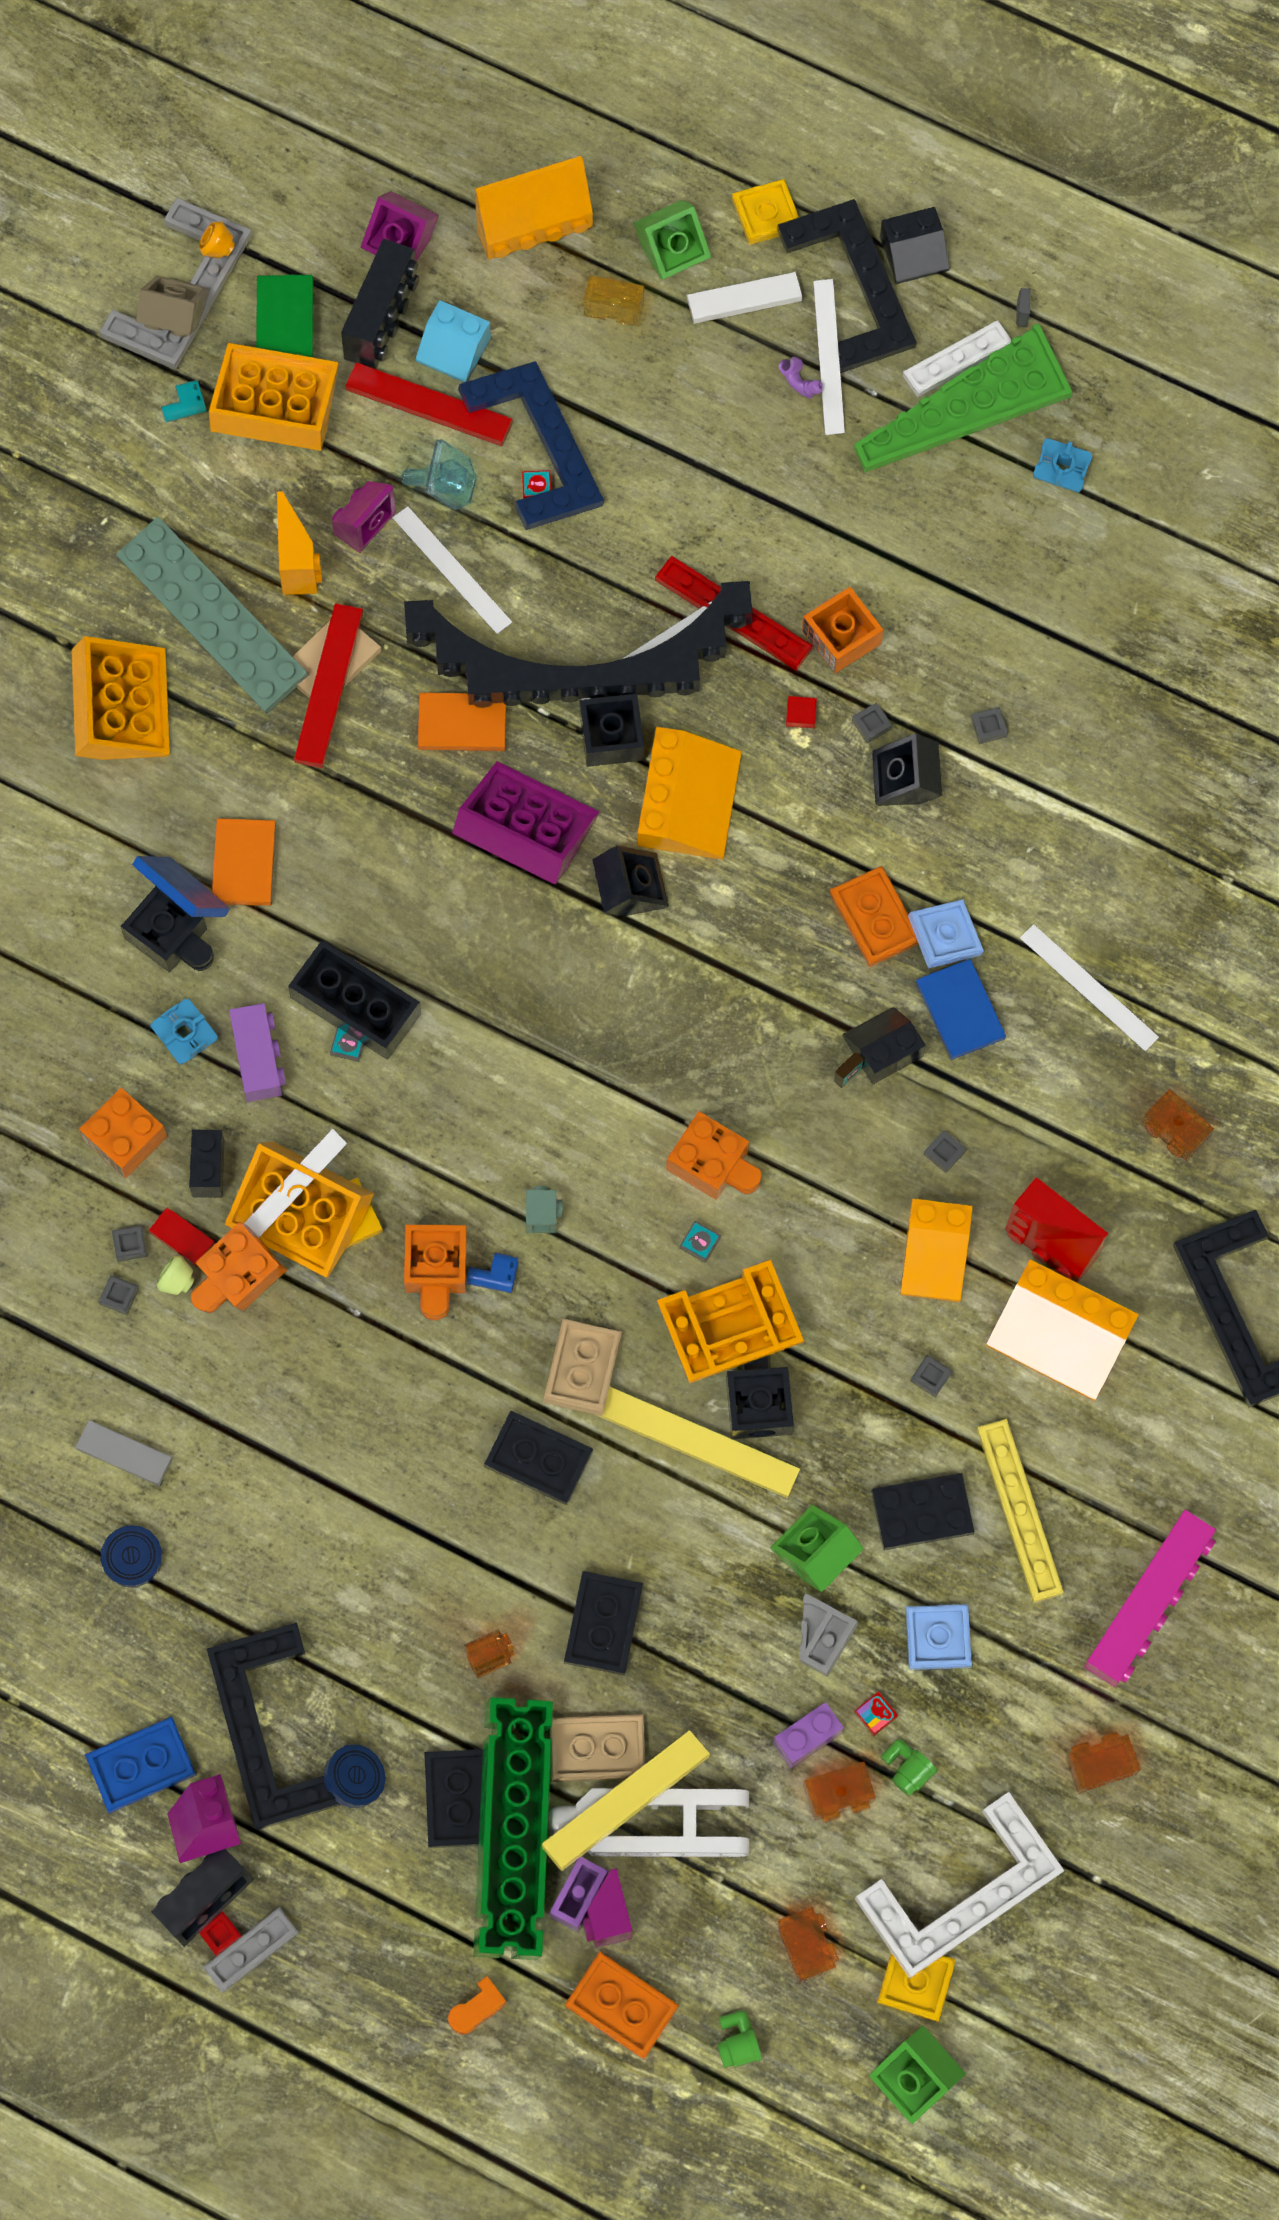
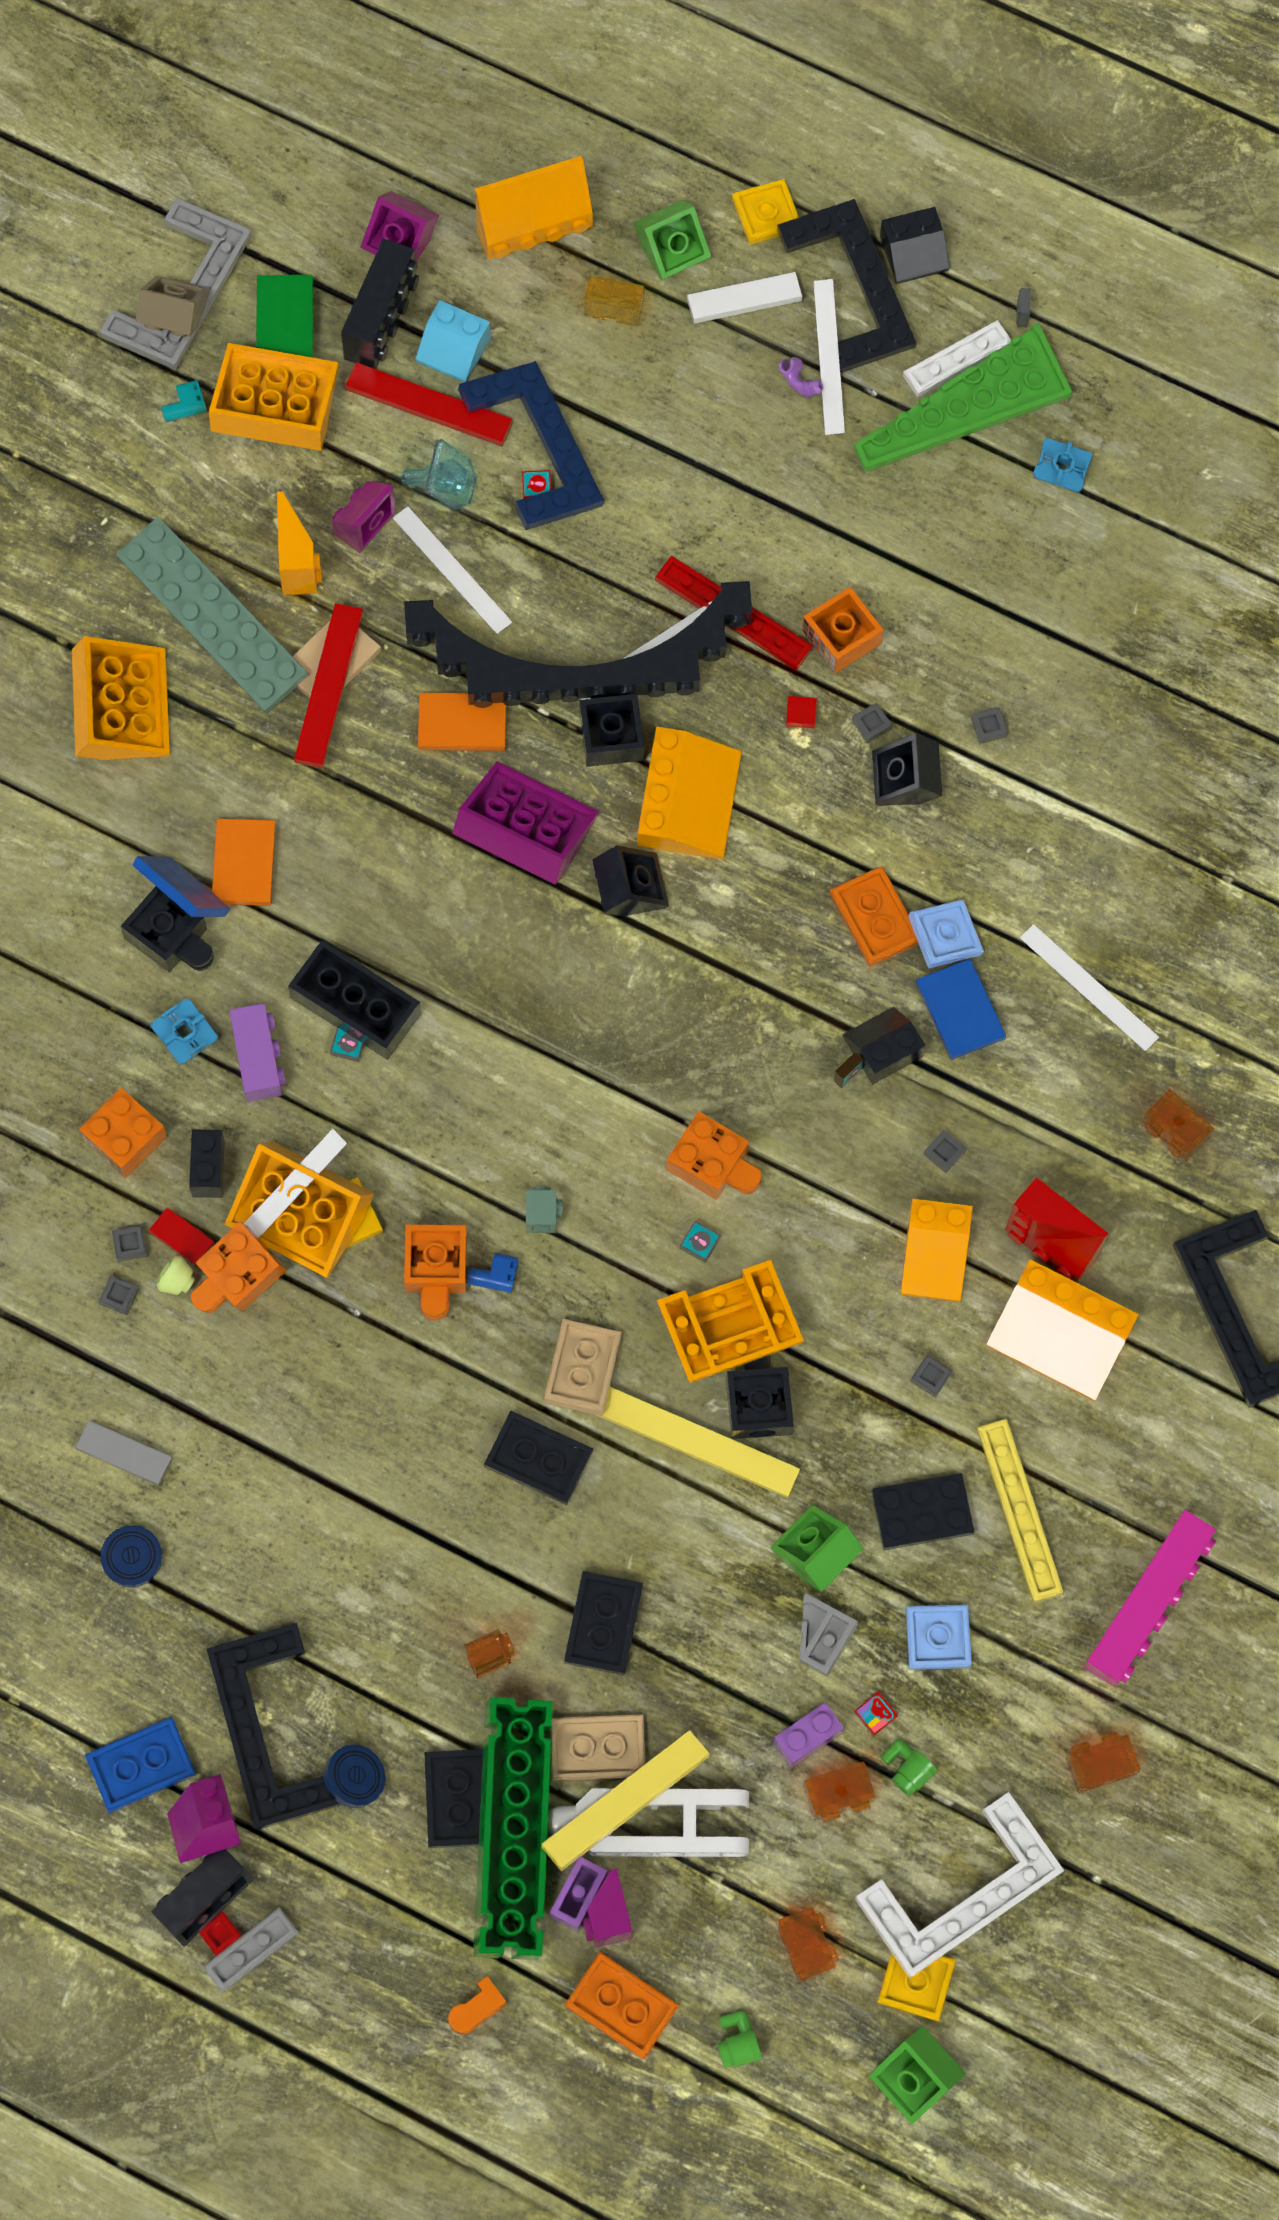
(216, 241): light orange cone -> none

